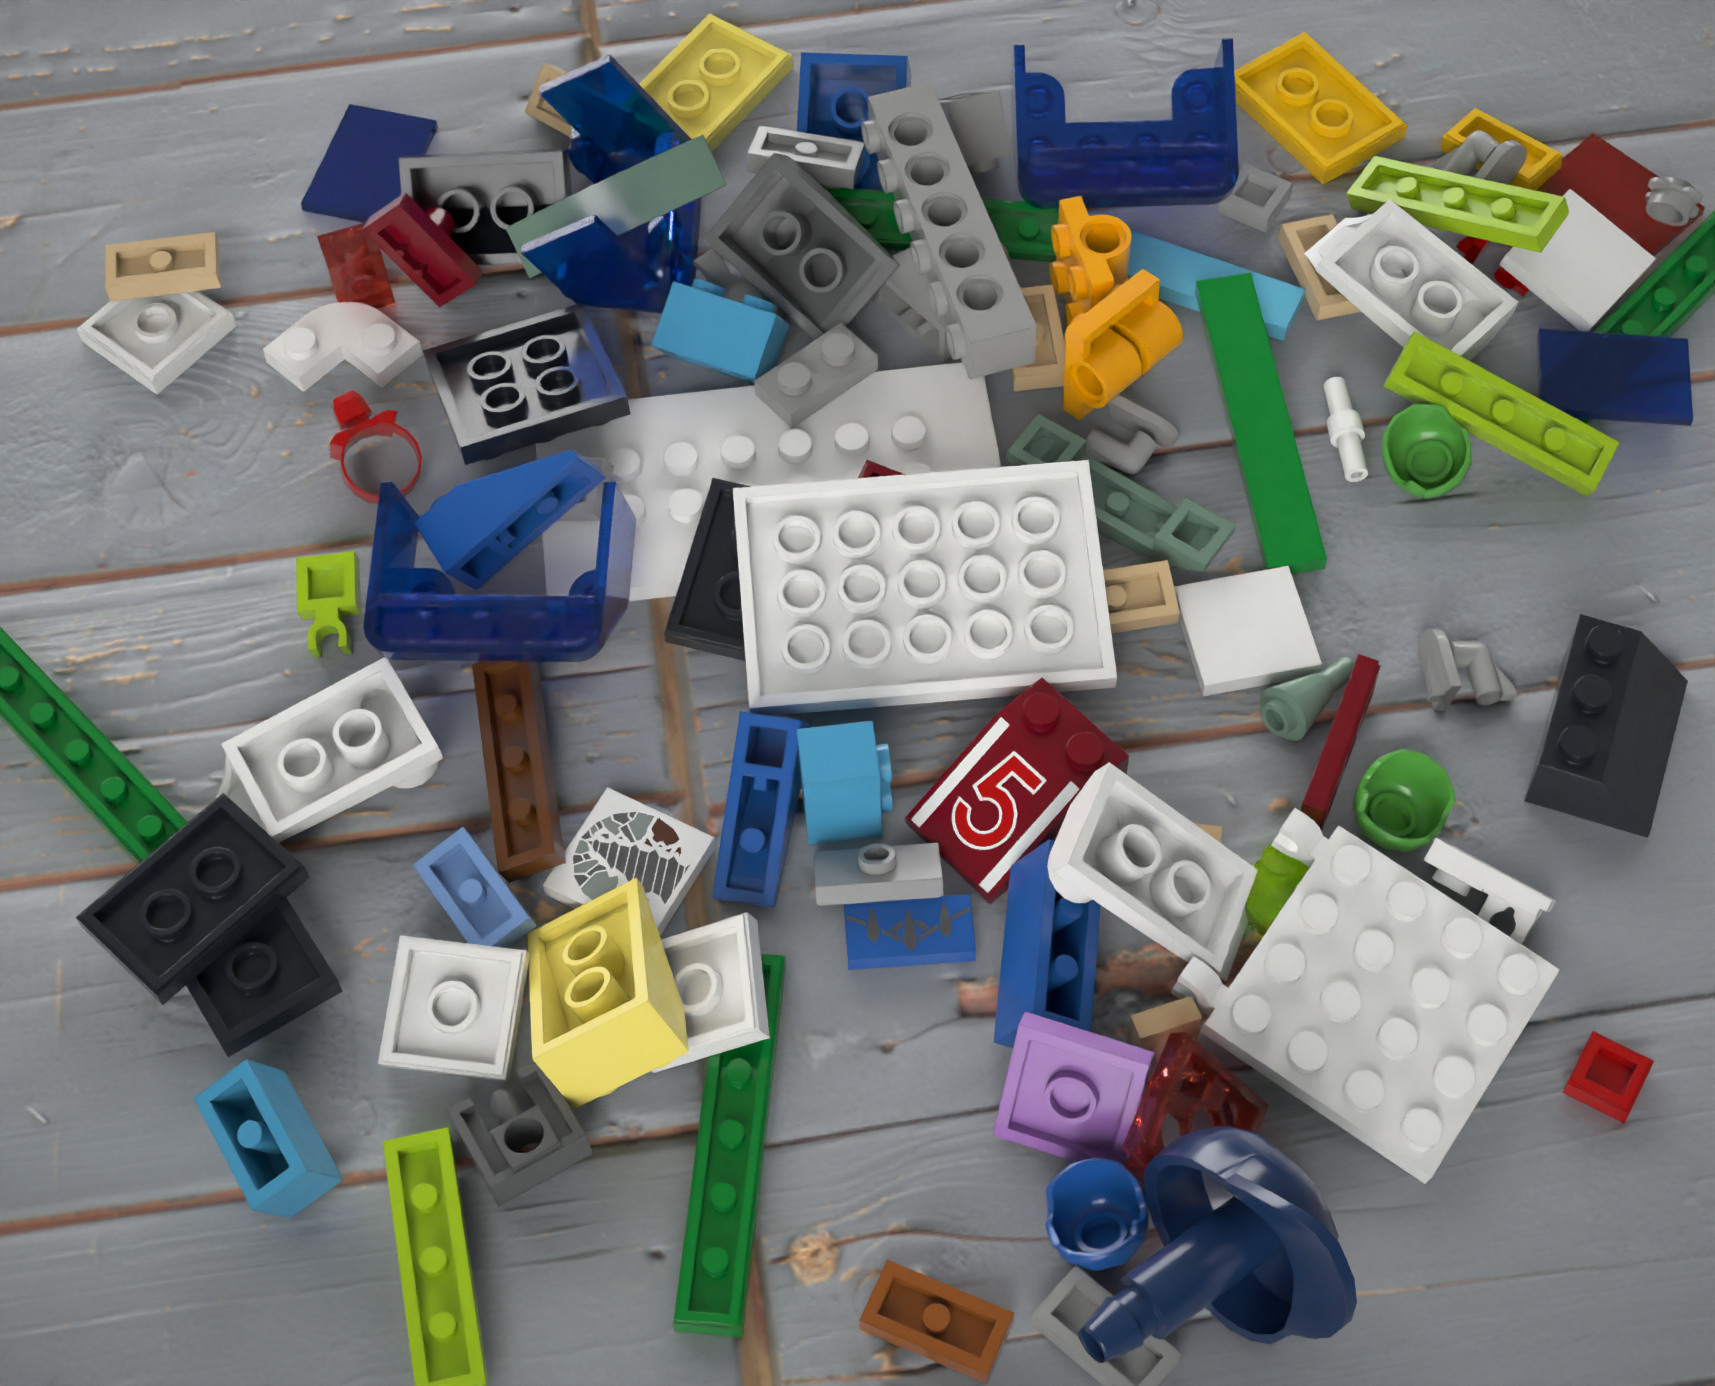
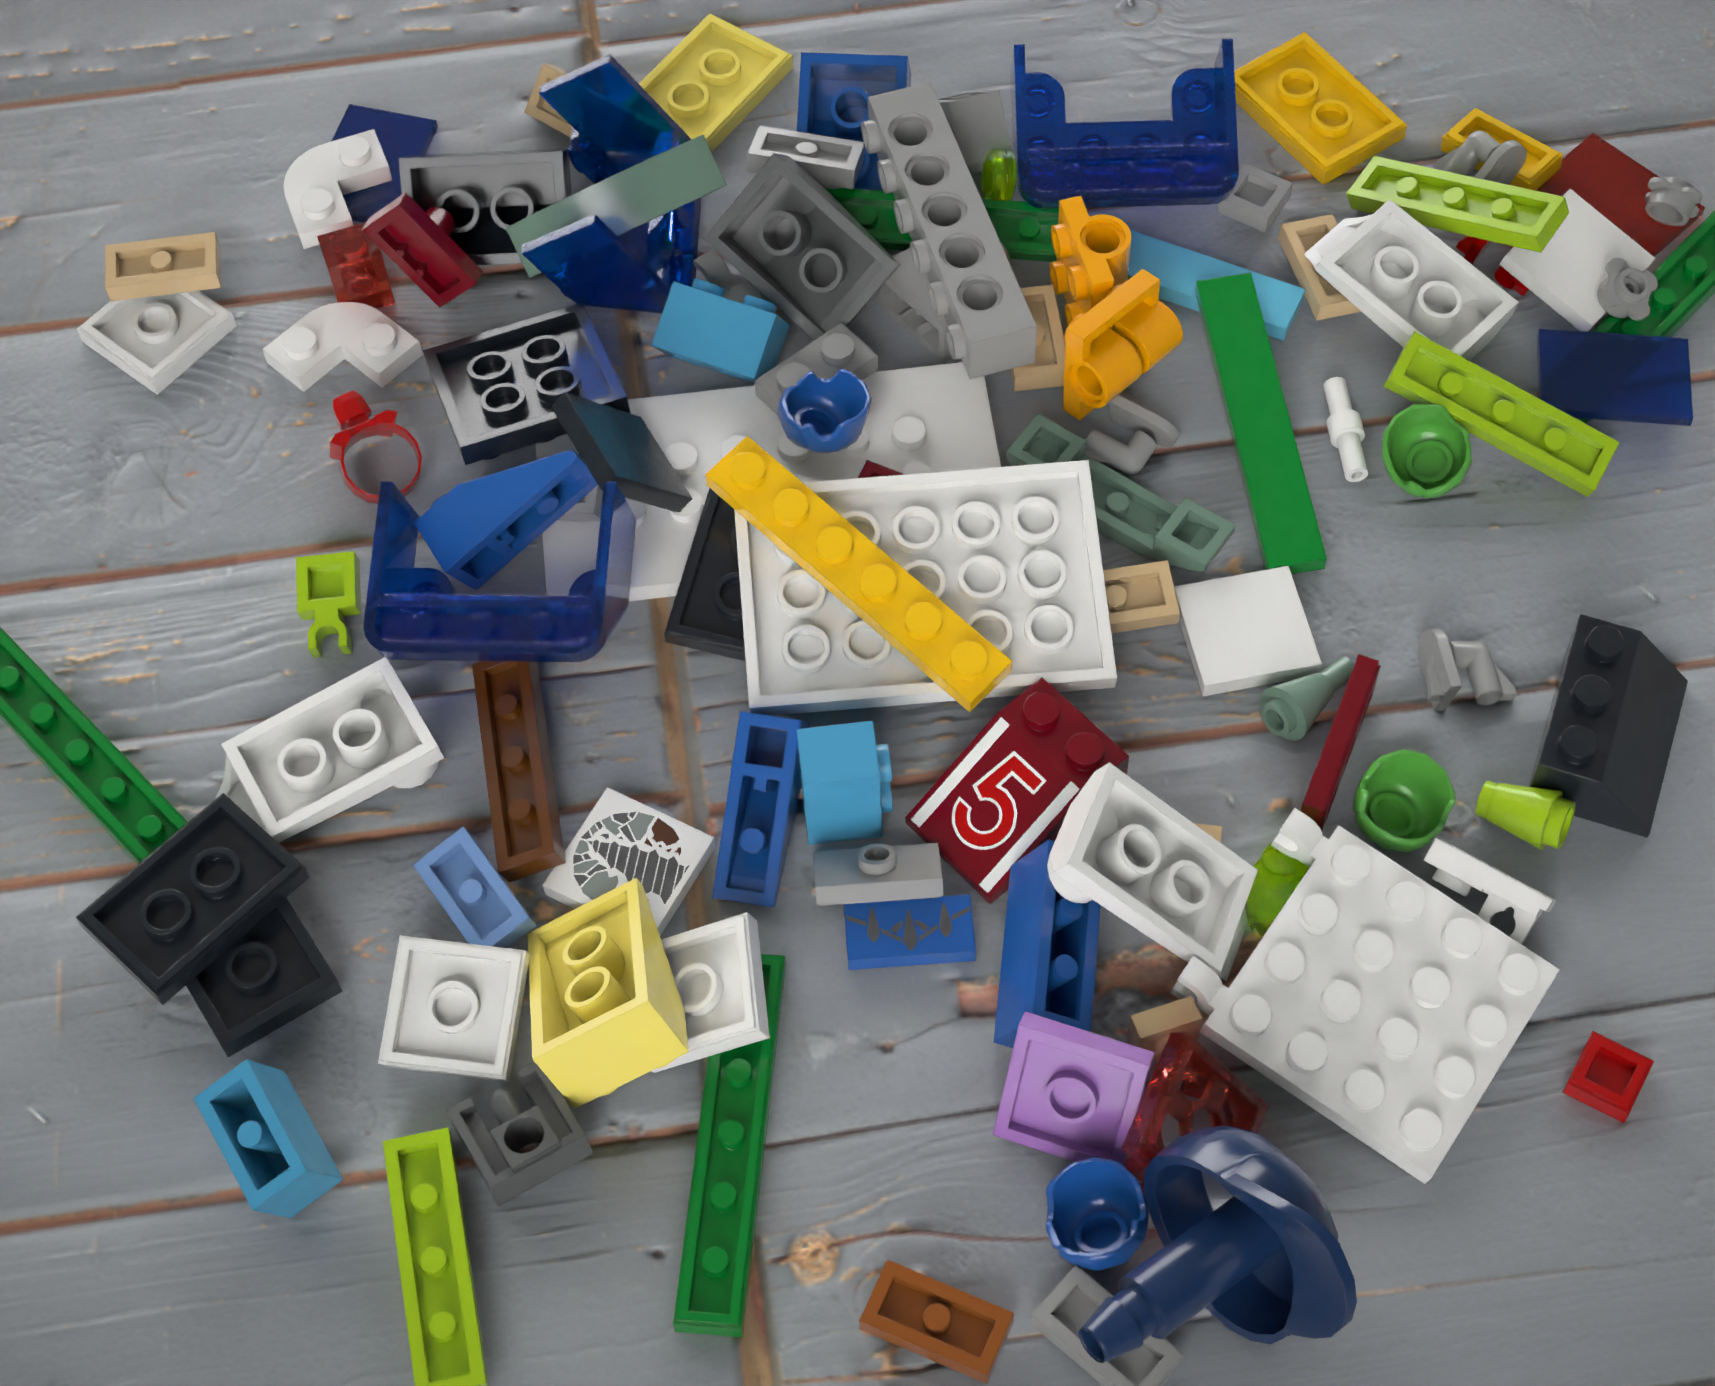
(326, 173): none -> white plate
(621, 451): none -> black tile
(825, 412): none -> blue hair
(859, 573): none -> yellow plate
(999, 175): none -> clear neon green tile
(1527, 812): none -> lime cone
(1618, 299): none -> light grey plate

